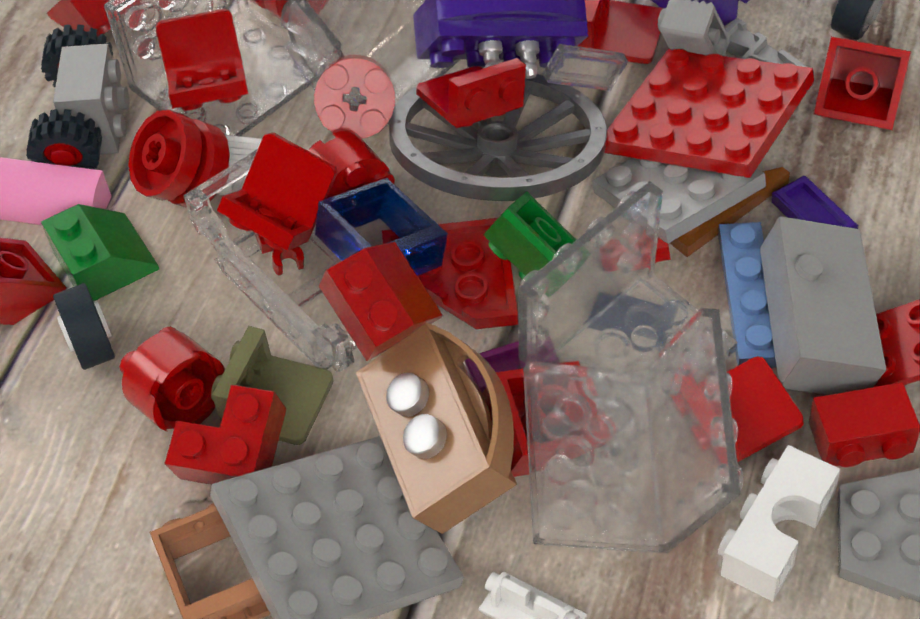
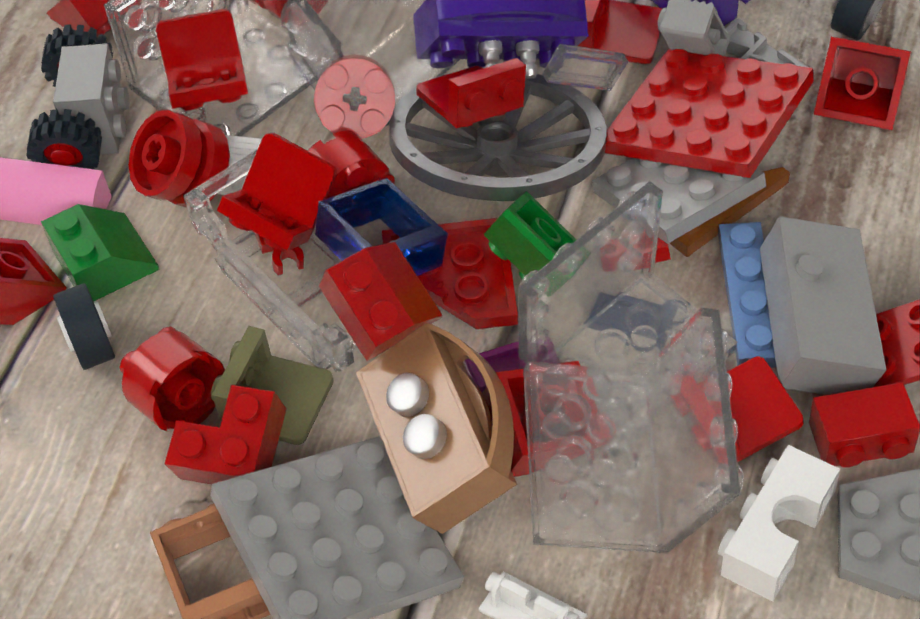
(807, 202): dark purple tile -> none

